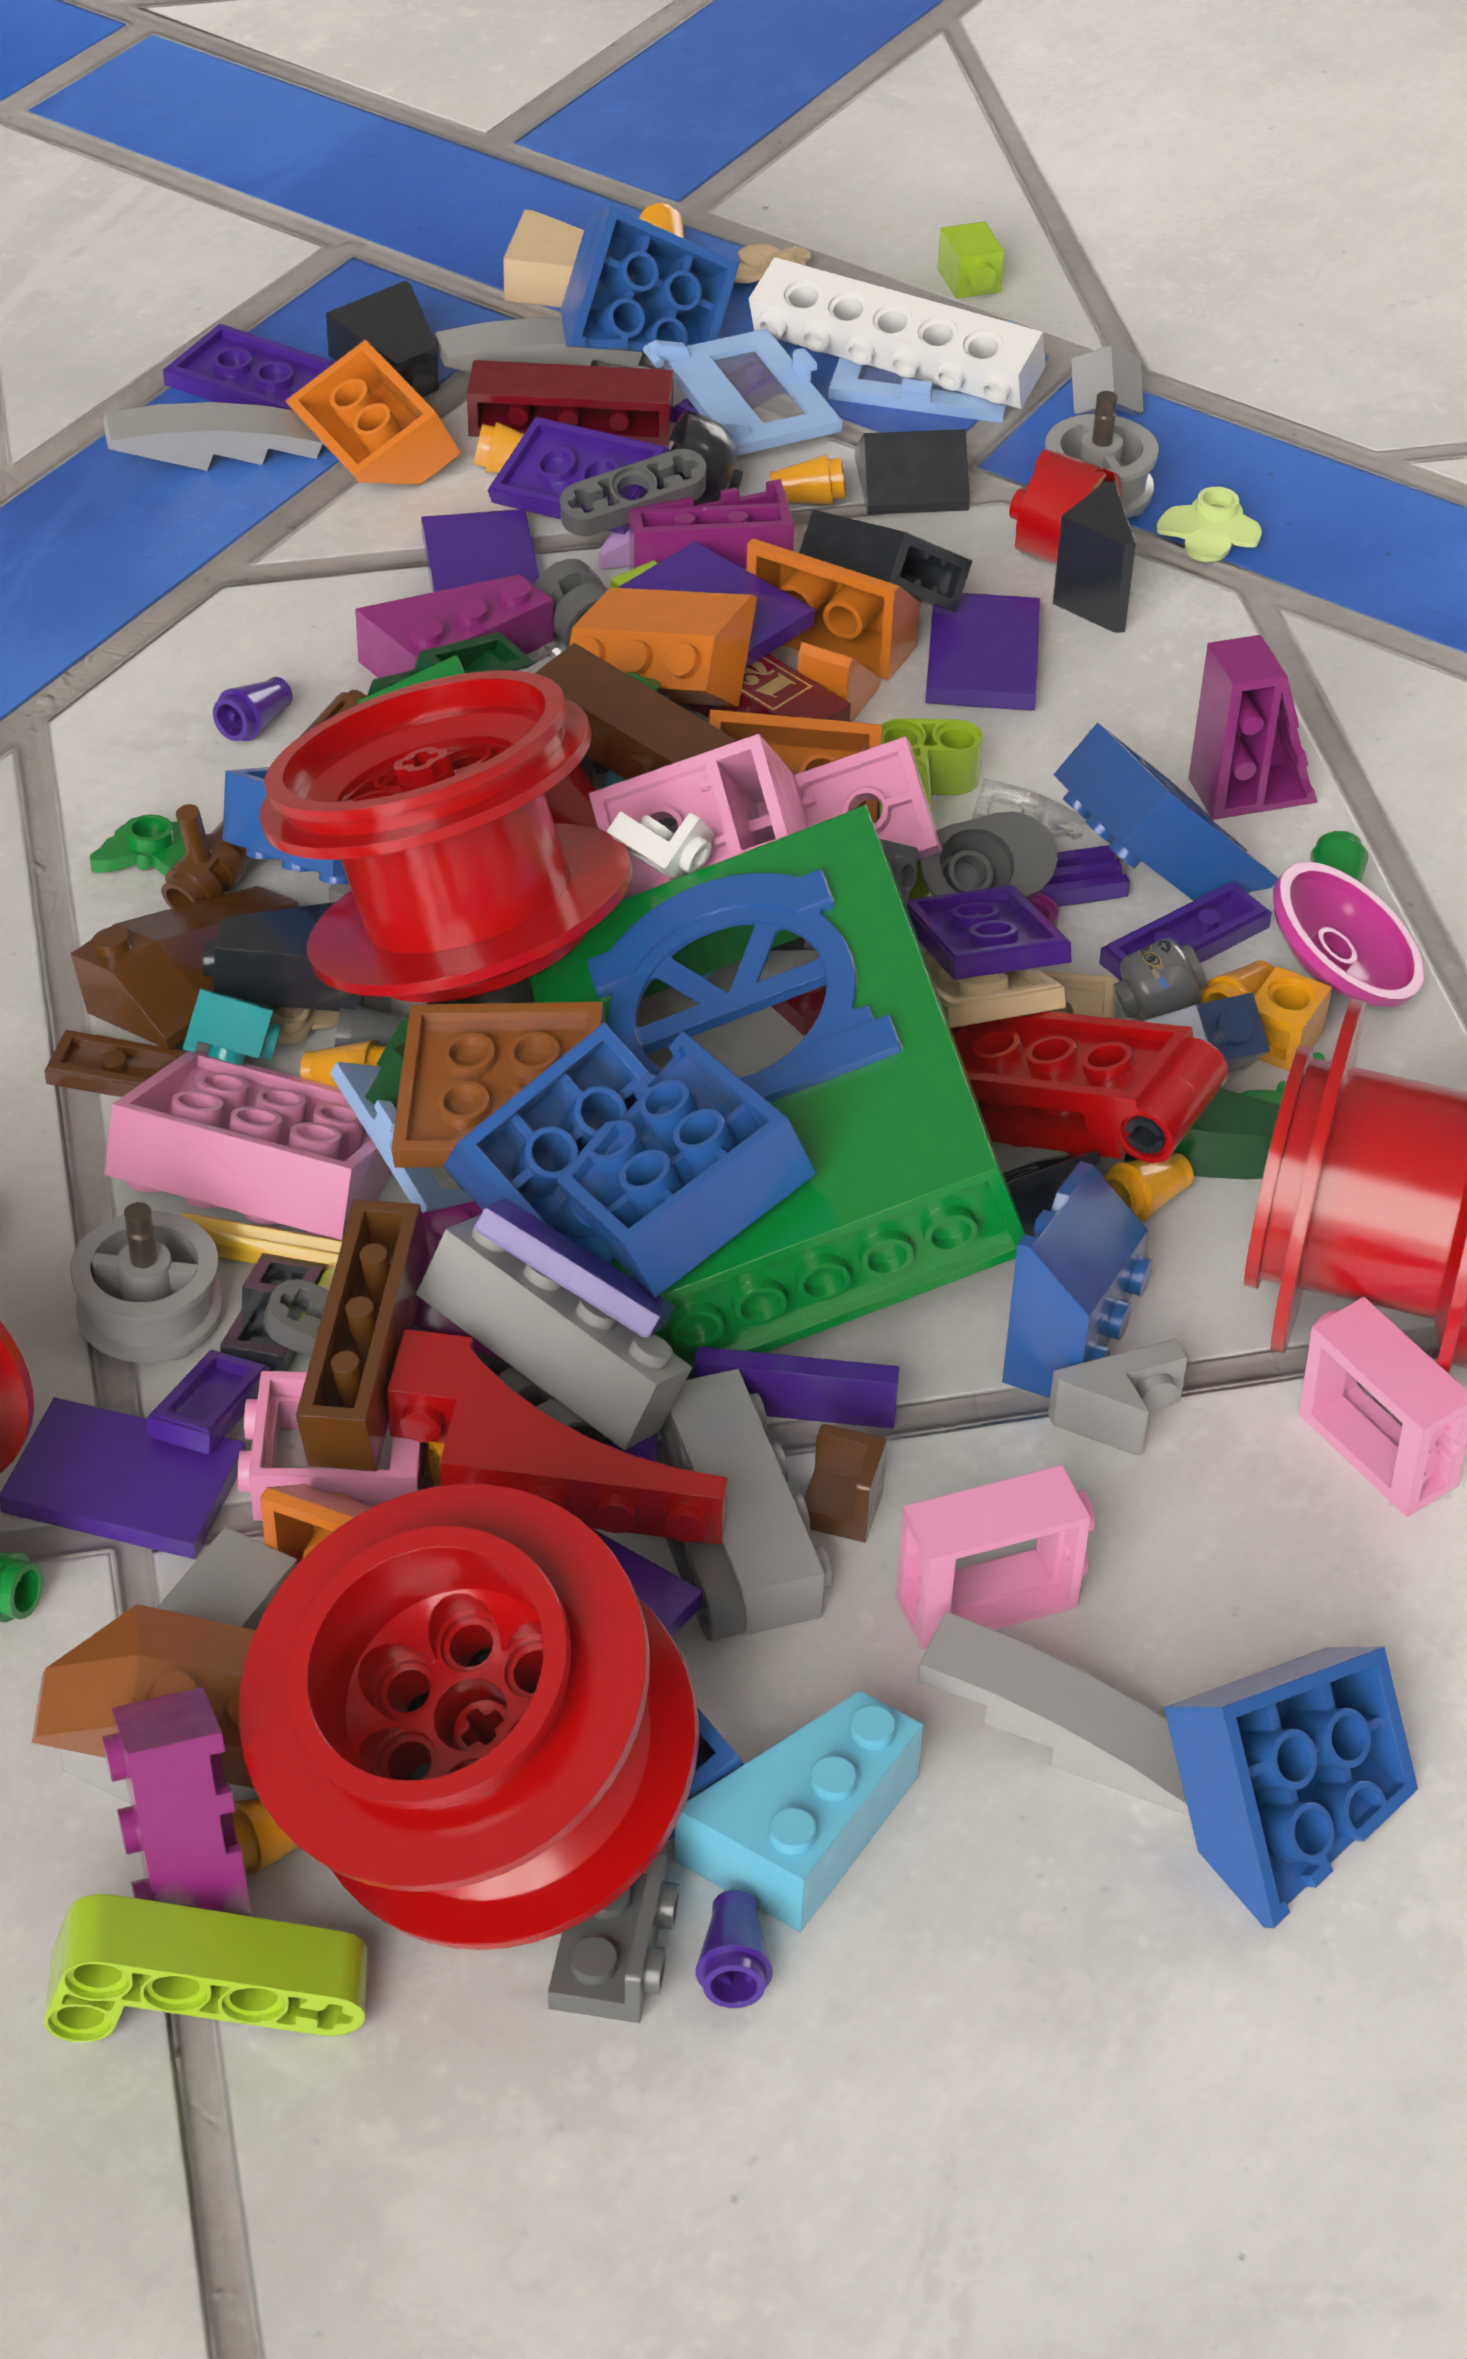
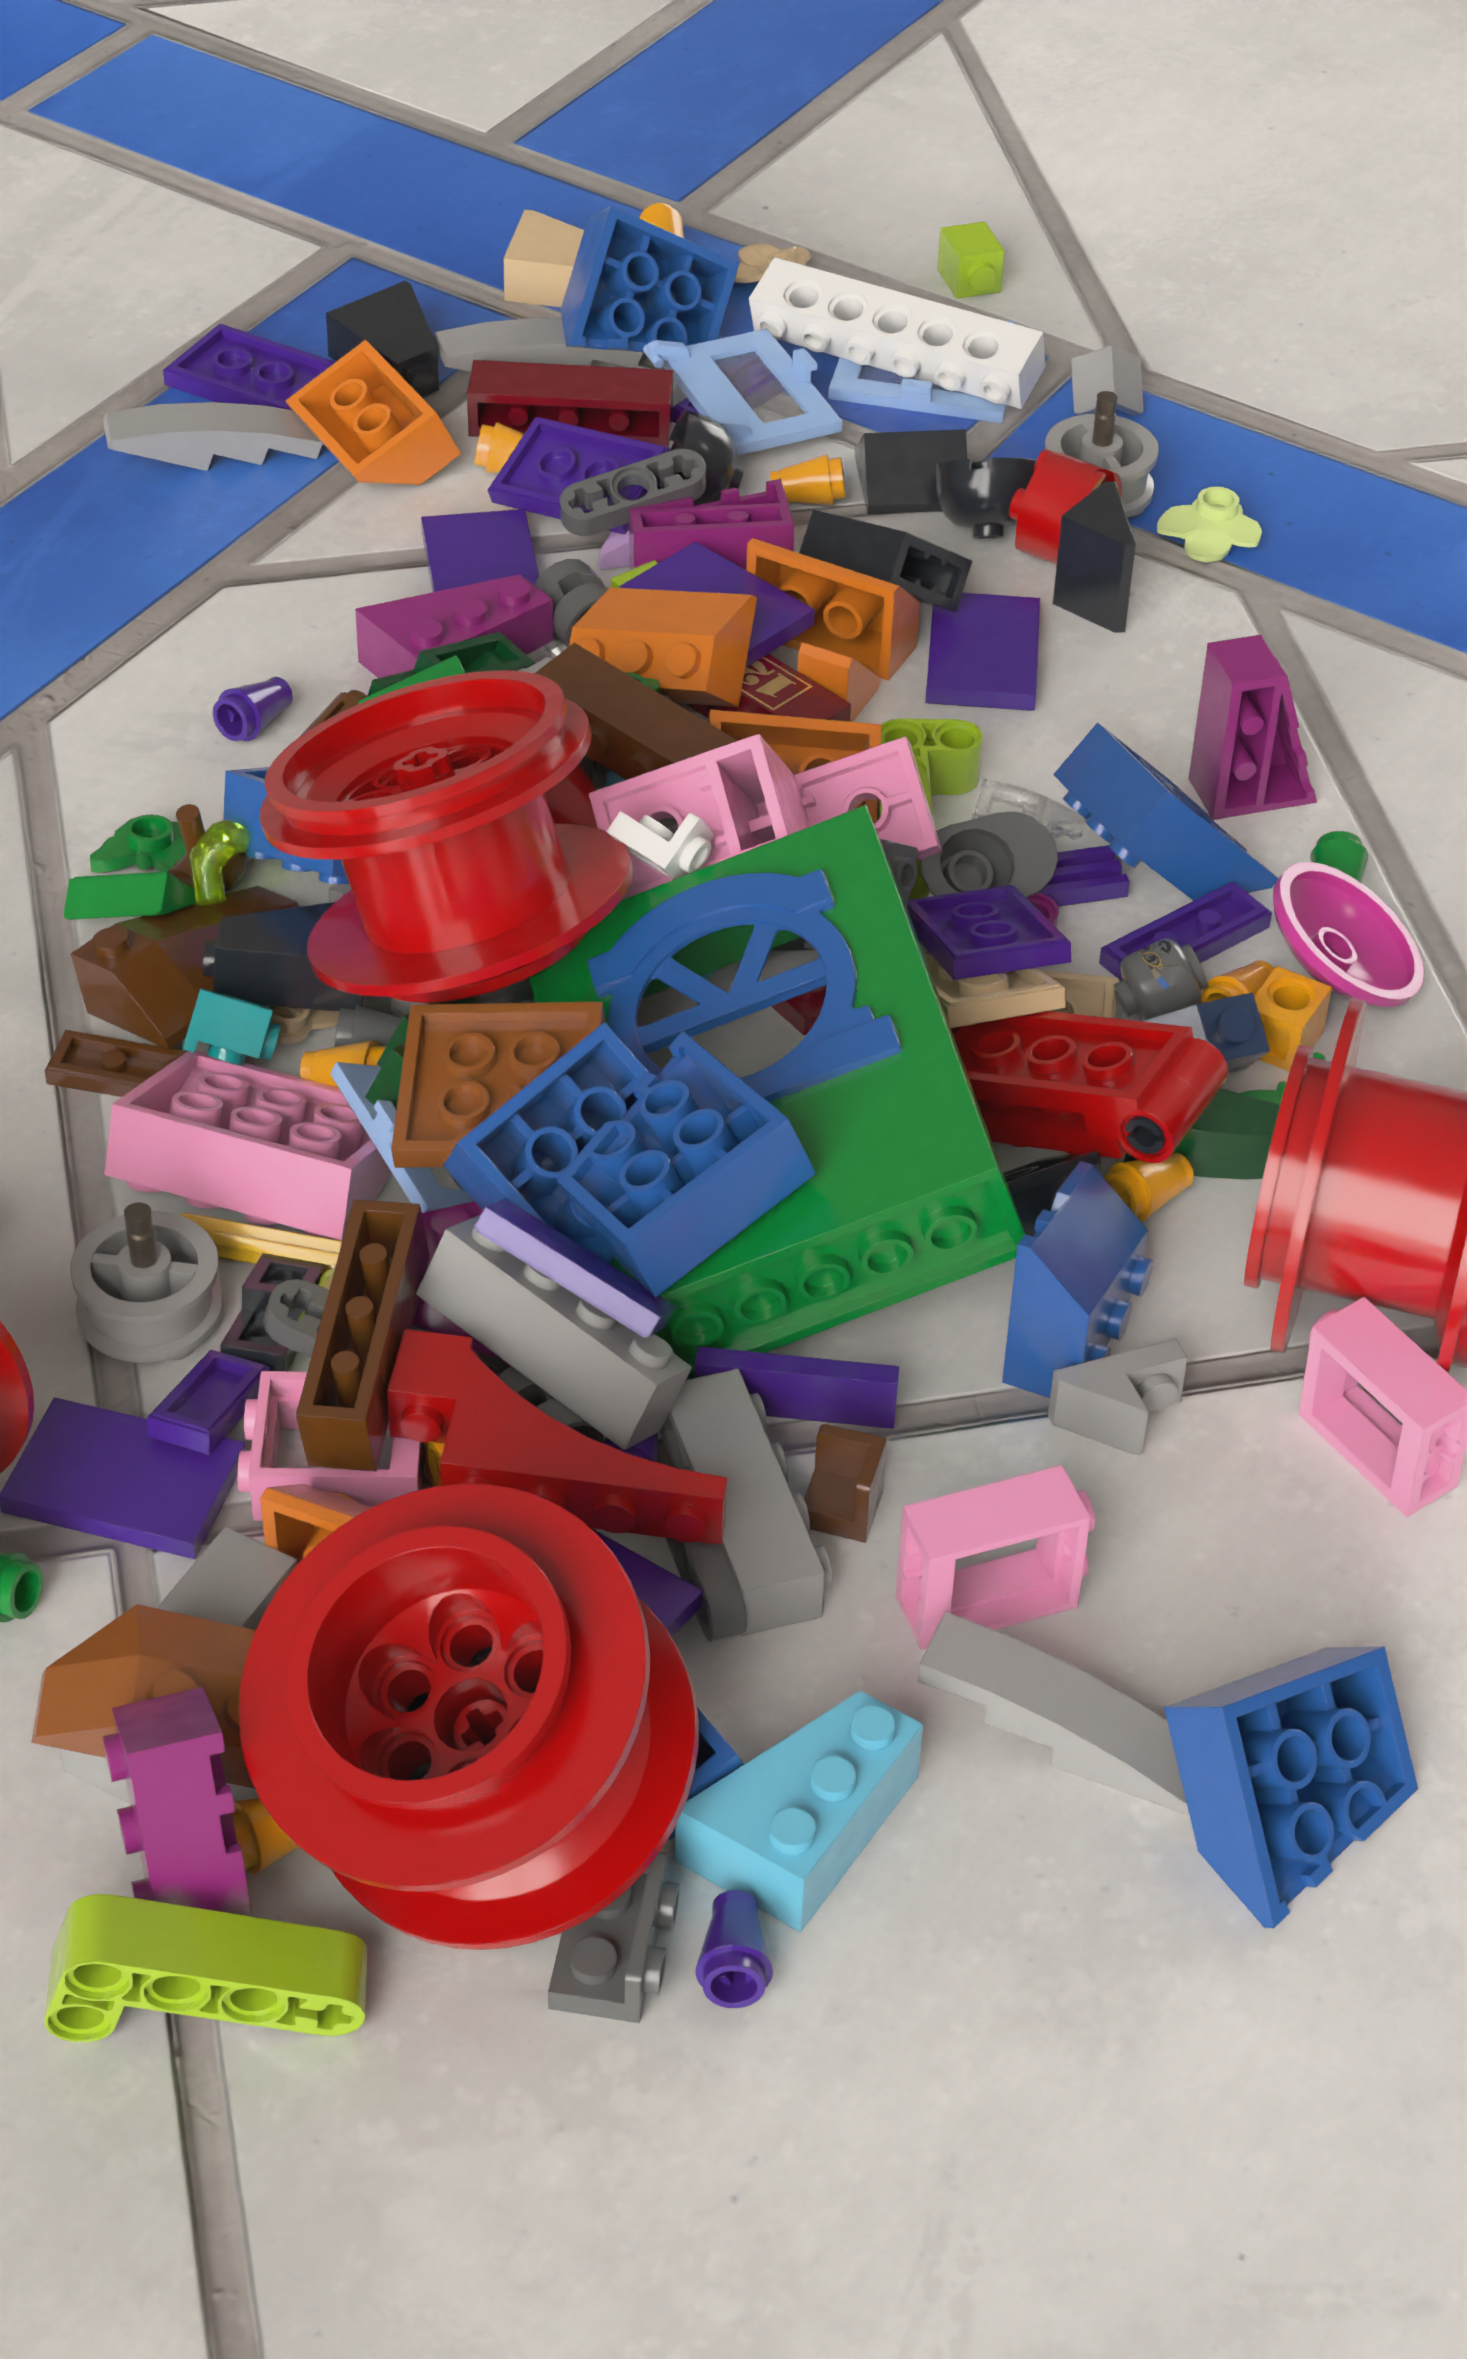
(126, 895): none -> green slope
(210, 854): none -> clear neon green arm
(981, 492): none -> black cylinder

